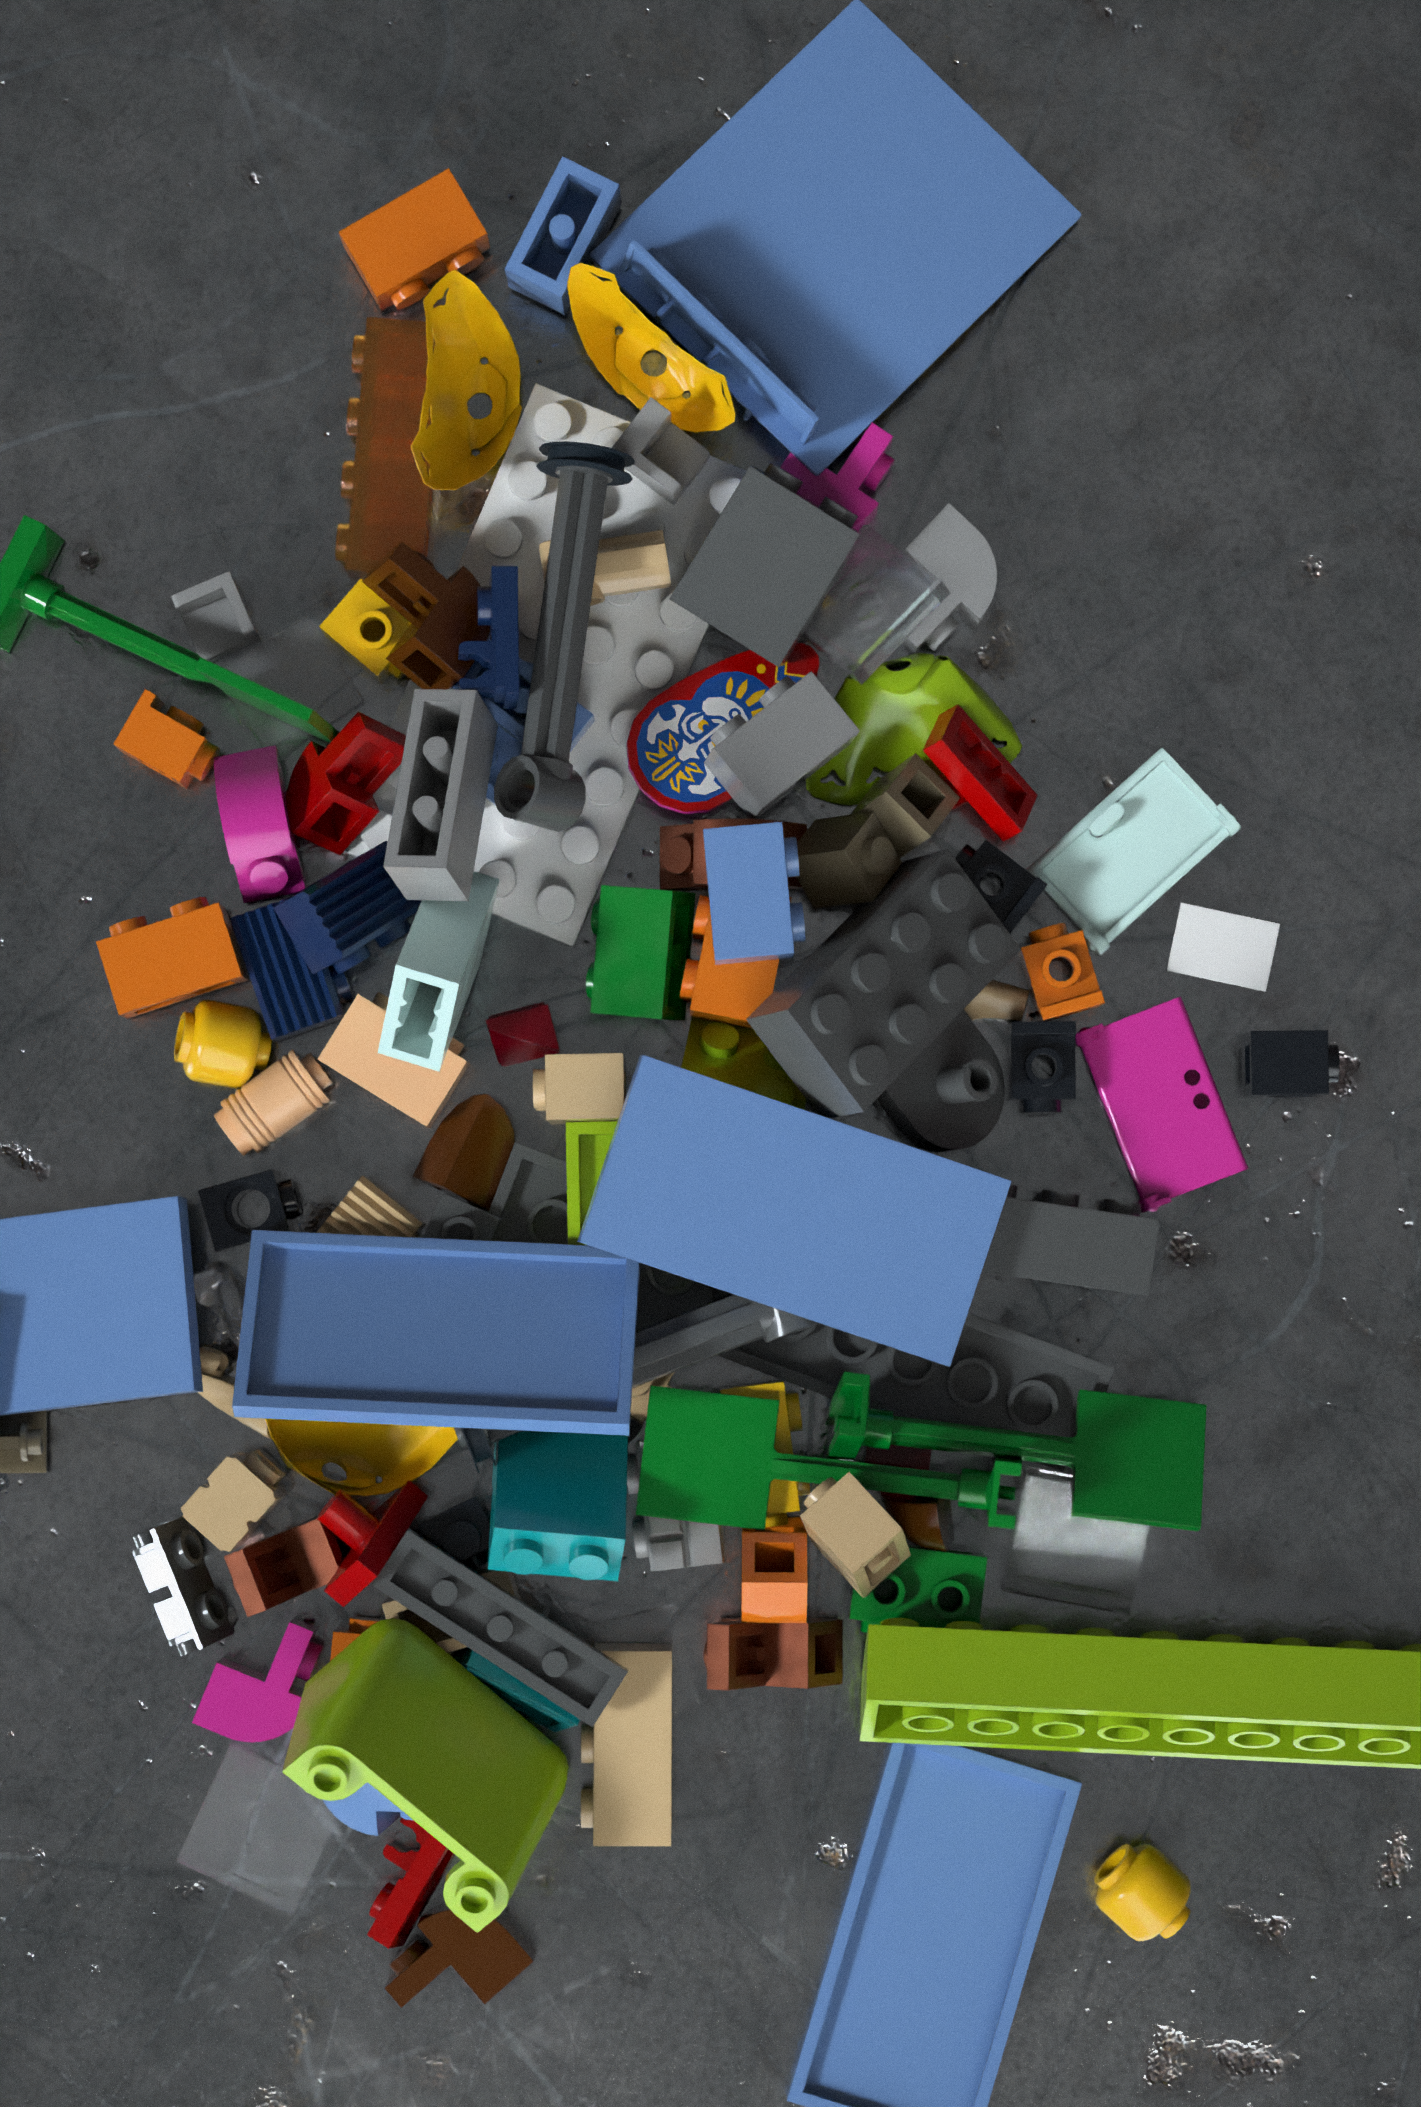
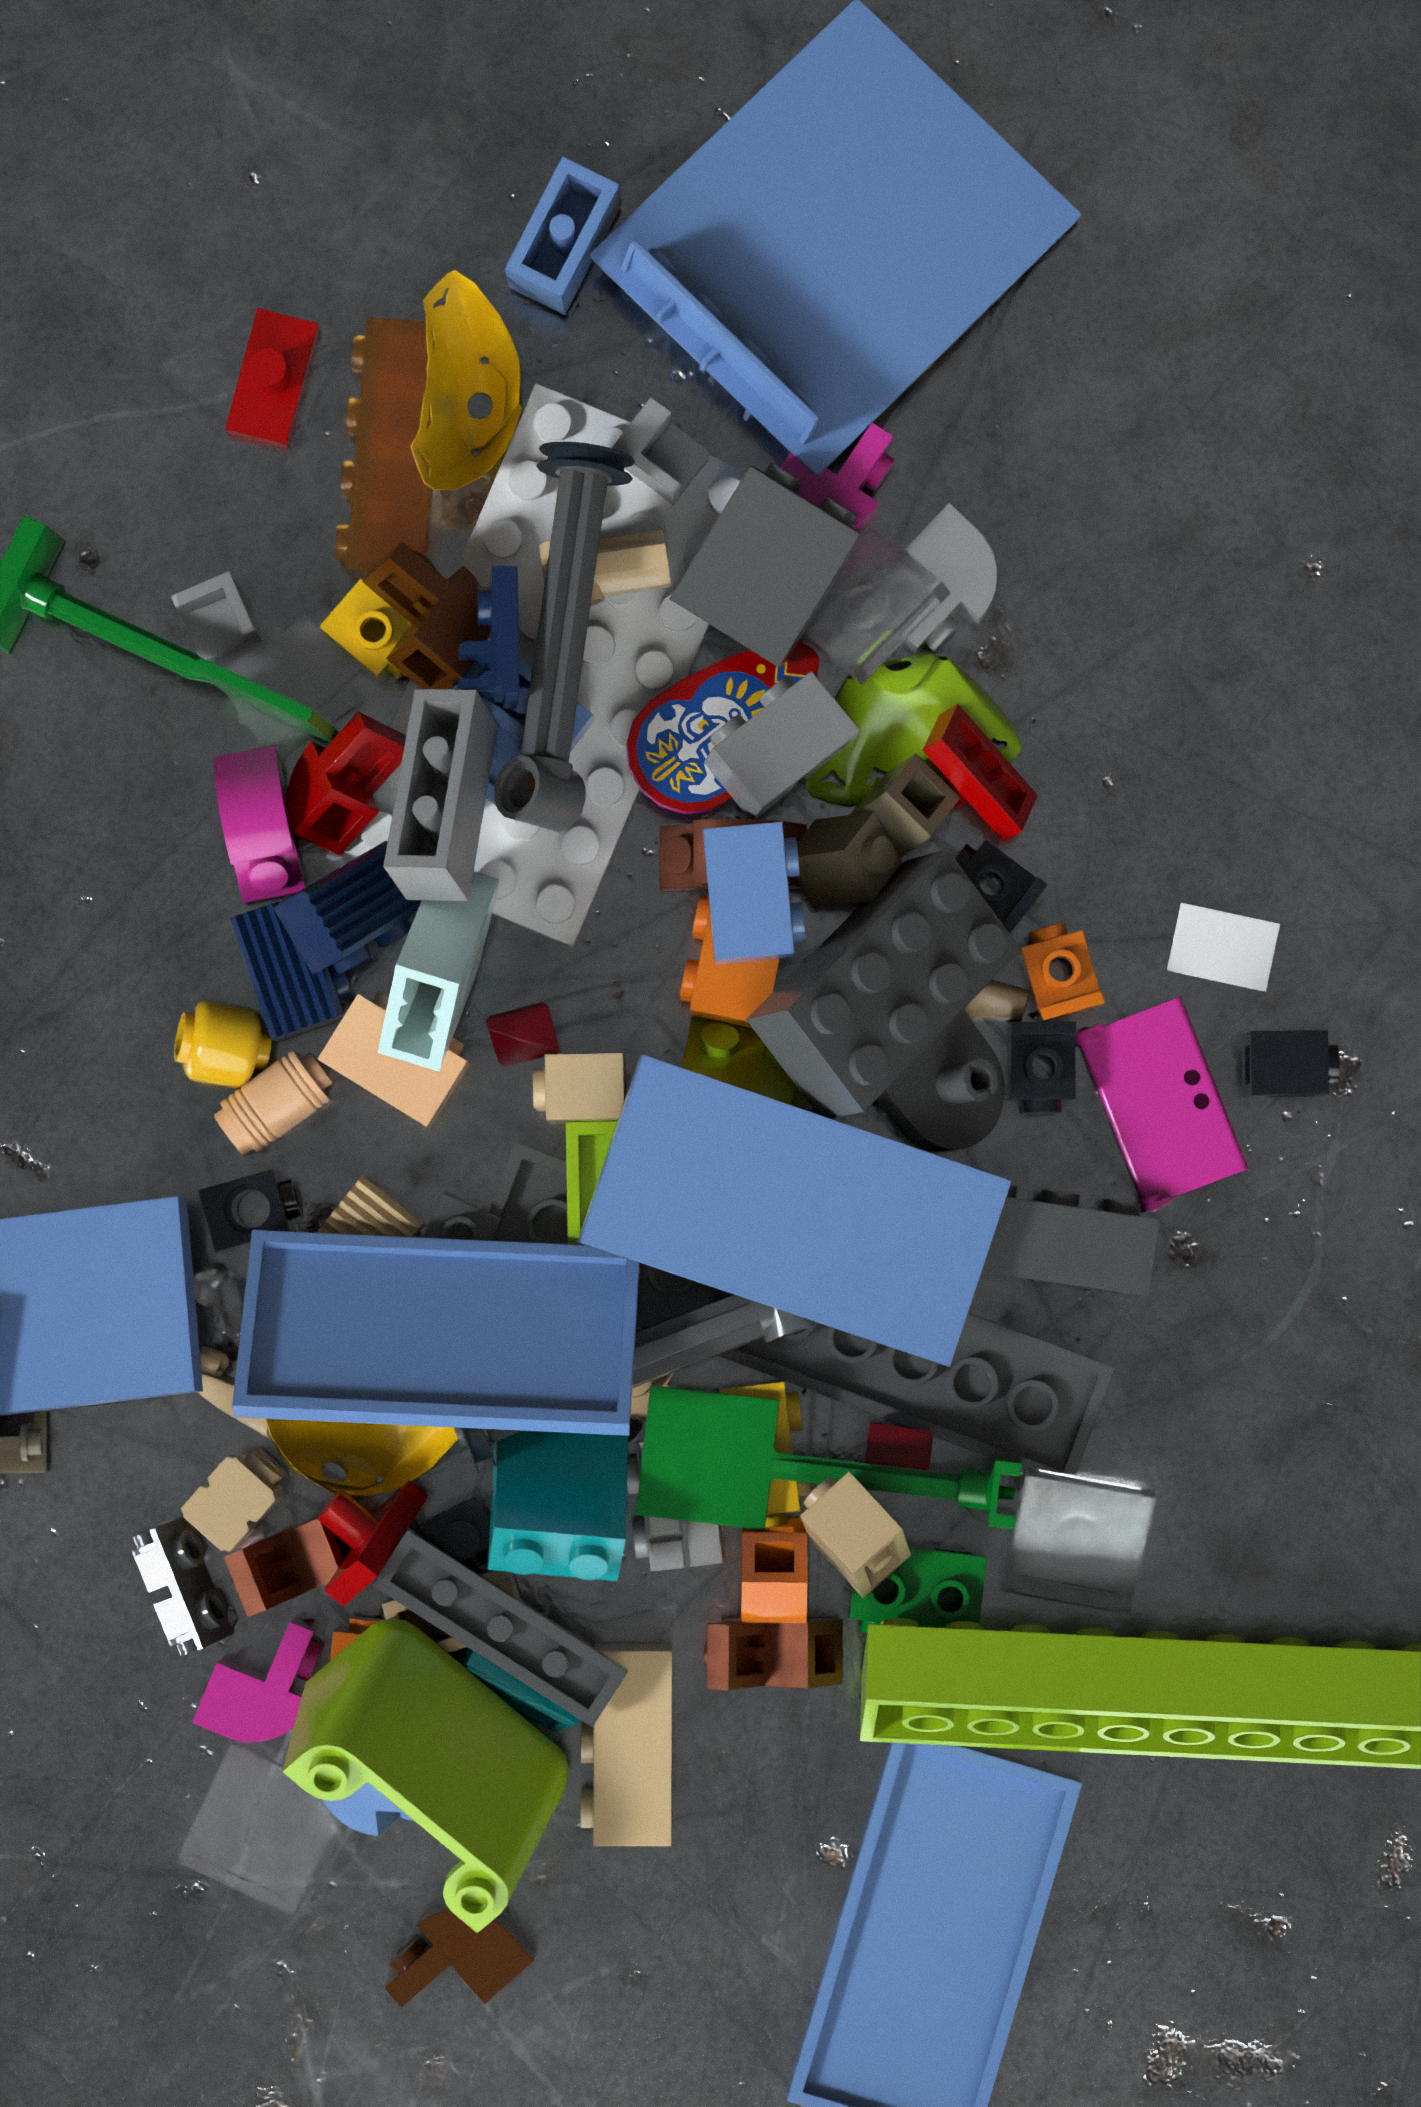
(167, 742): orange brick -> none
(171, 957): orange brick -> none
(272, 378): none -> red tile
(402, 1904): red plate -> none
(416, 241): orange brick -> none
(469, 1151): reddish brown brick -> none
(602, 307): yellow piece -> none
(640, 952): green brick -> none
(922, 1518): reddish brown brick -> none
(1128, 1455): green piece -> none
(1143, 1892): yellow head -> none
(1159, 839): light aqua door -> none

